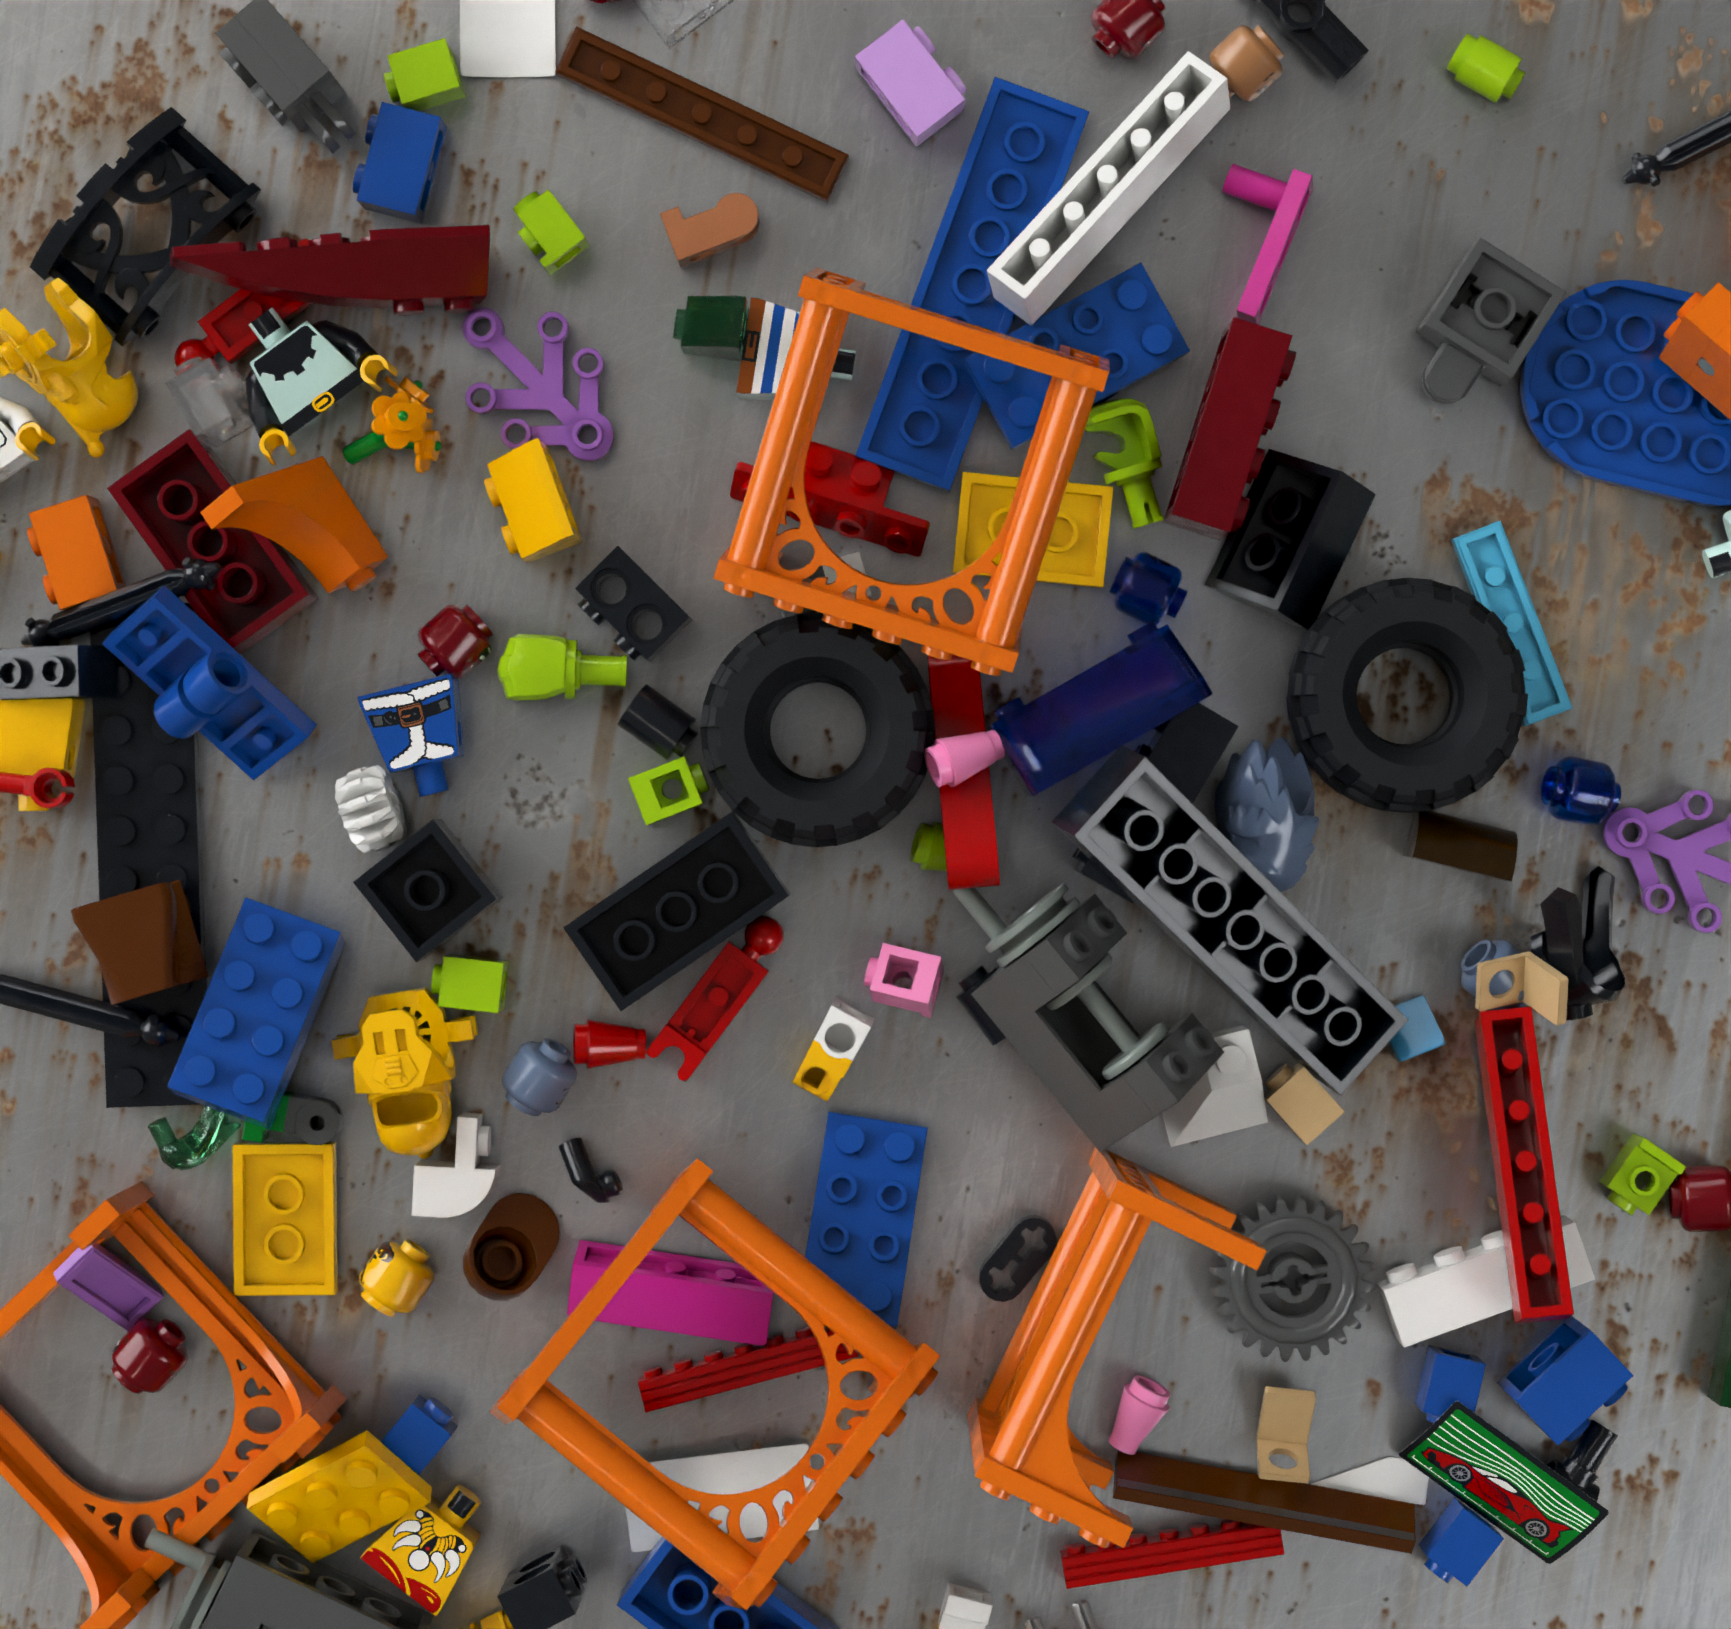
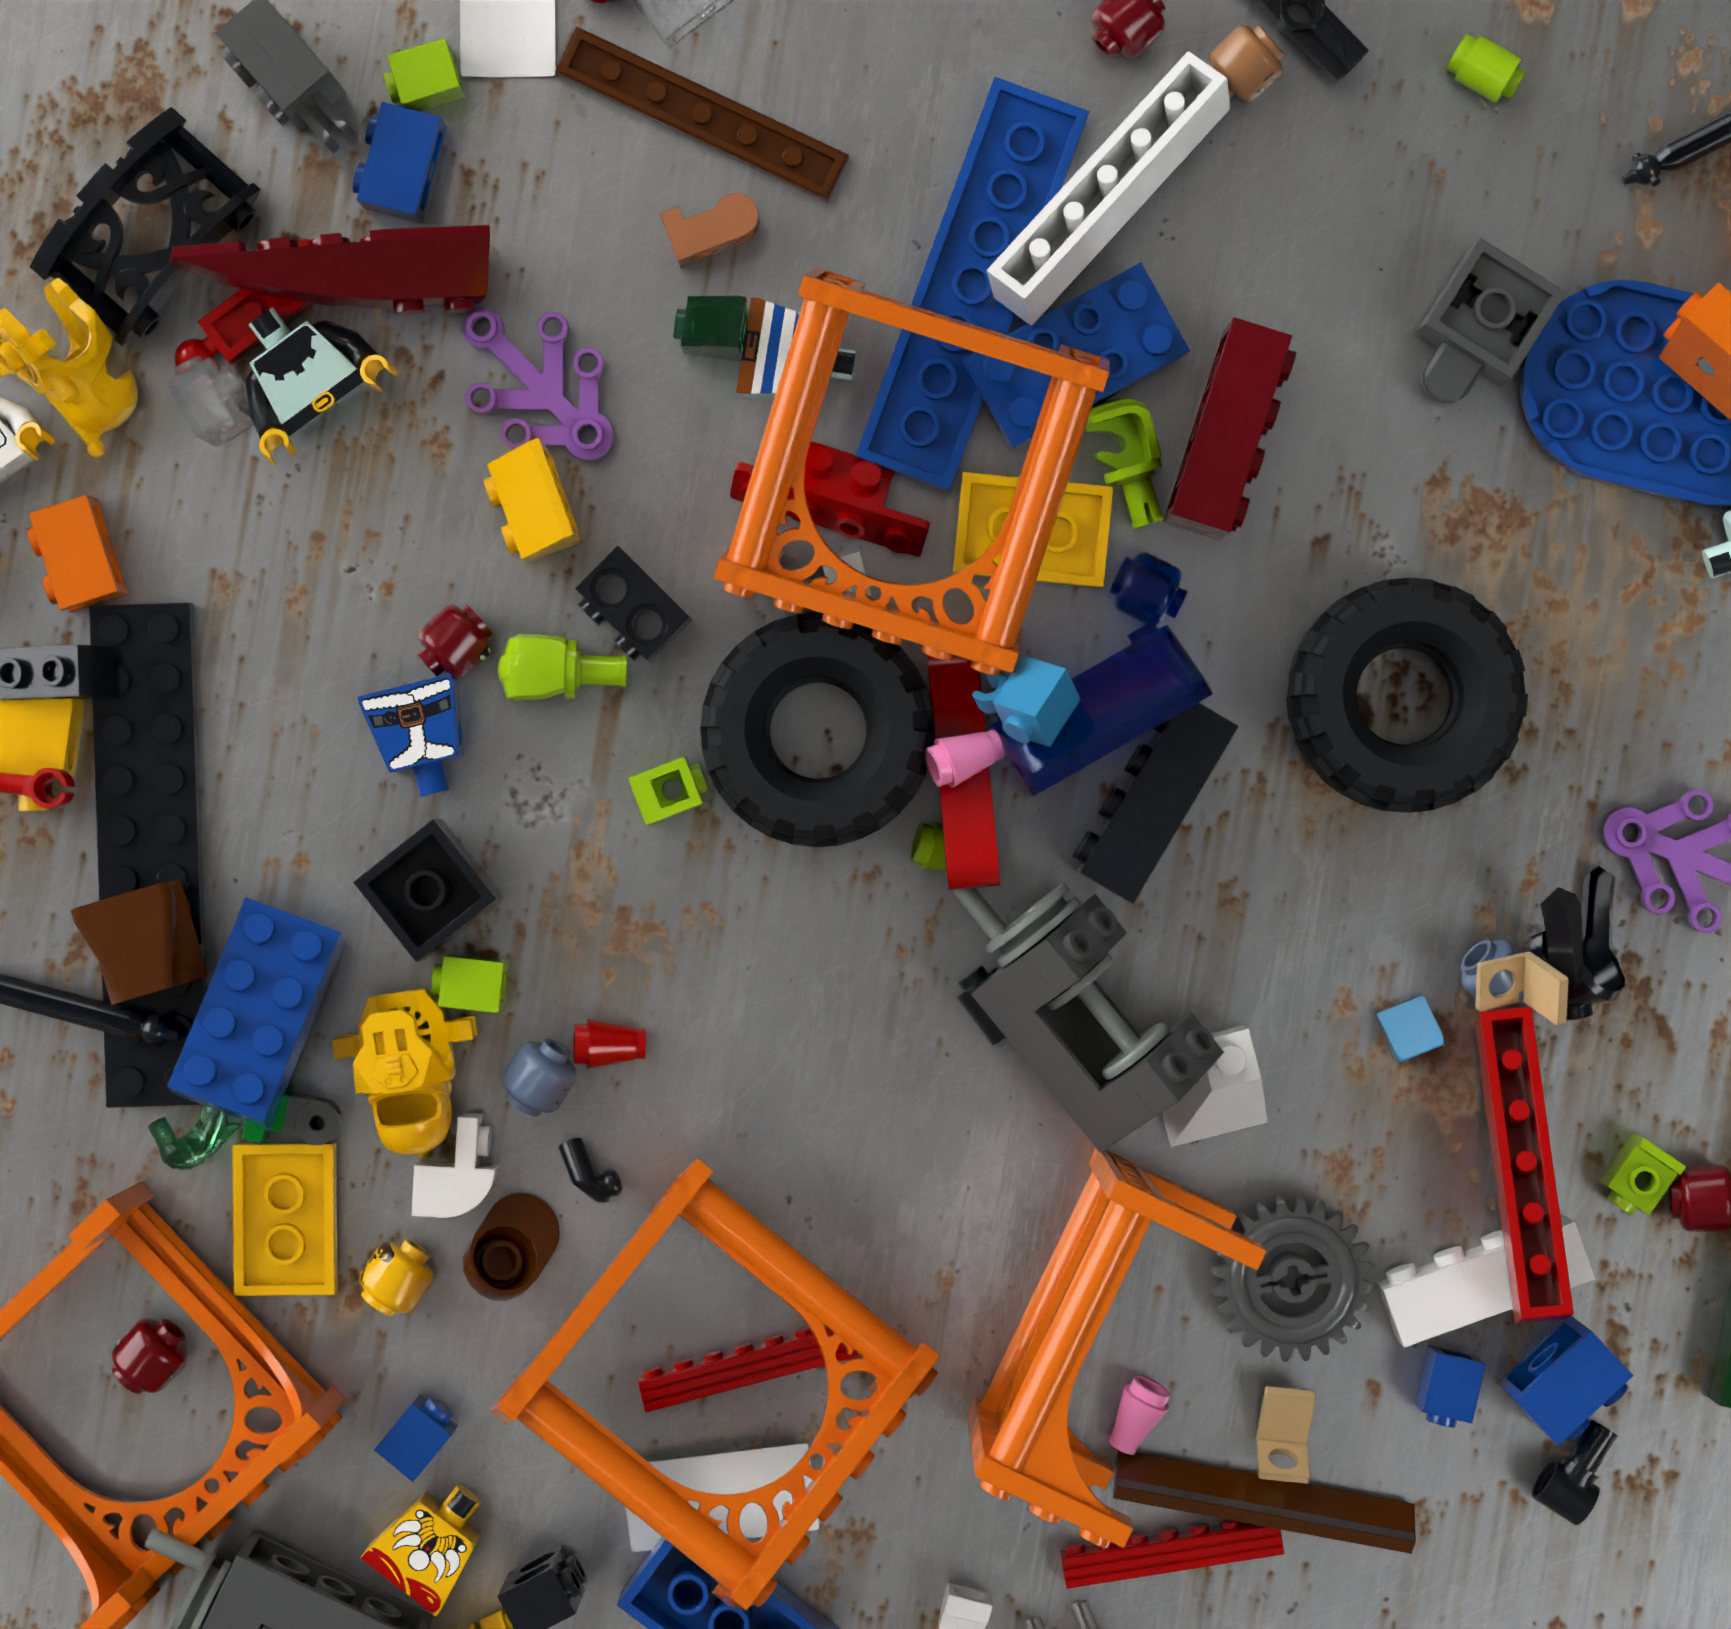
(108, 1285): medium lavender tile -> none
(118, 603): black wheel -> none
(207, 685): blue plate -> none
(257, 578): dark red brick -> none
(309, 517): orange arch -> none
(339, 1497): yellow plate -> none
(370, 808): white gear -> none
(399, 425): light orange plant -> none
(549, 230): lime brick -> none
(659, 723): black brick -> none
(677, 911): black brick -> none
(677, 1294): dark pink panel -> none
(719, 995): red plate -> none
(833, 1049): leg -> none
(867, 1208): blue plate -> none
(897, 962): bright pink brick -> none
(911, 81): lavender brick -> none
(1008, 1249): black beam -> none
(1031, 701): none -> dark azure brick
(1229, 918): black brick -> none
(1269, 810): sand blue head -> none
(1289, 204): dark pink piece -> none
(1291, 539): black slope -> none
(1301, 1102): tan brick -> none
(1385, 1478): white sticker -> none
(1459, 1543): blue brick -> none
(1462, 845): dark brown brick -> none
(1499, 587): medium azure tile -> none
(1504, 1483): sticker -> none
(1580, 791): clear blue head -> none

